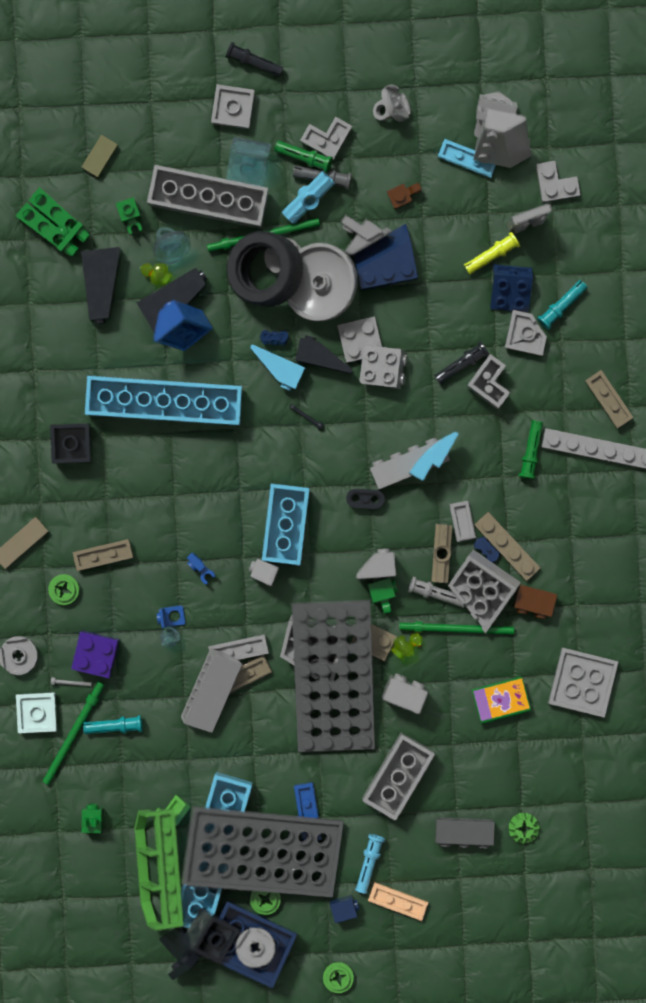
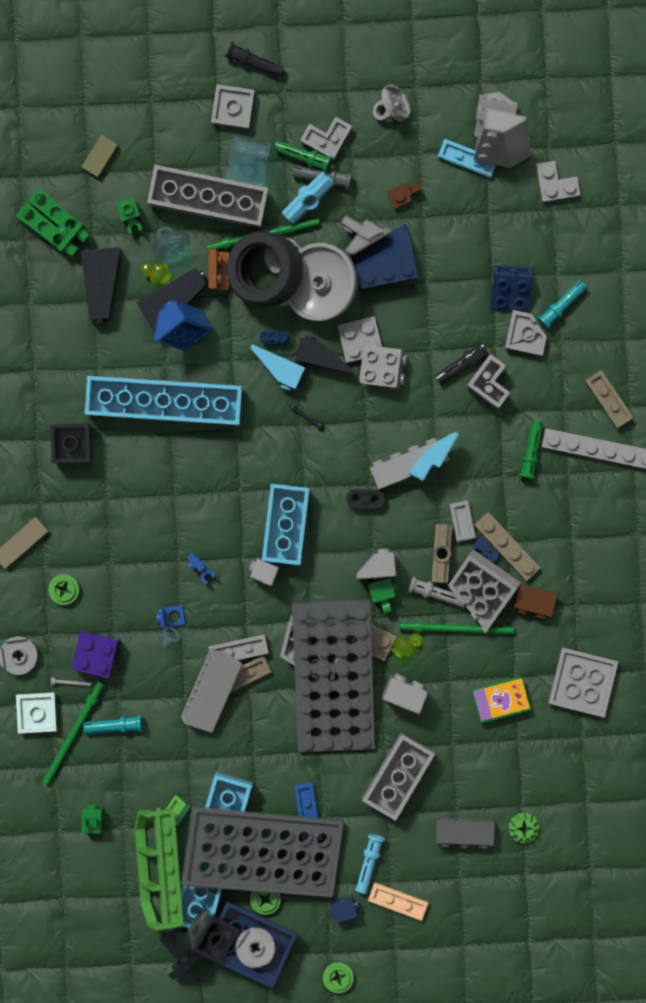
(103, 554): dark tan plate -> none
(217, 270): none -> dark orange bracket
(499, 249): neon yellow pin -> none
(535, 217): light grey plate -> none

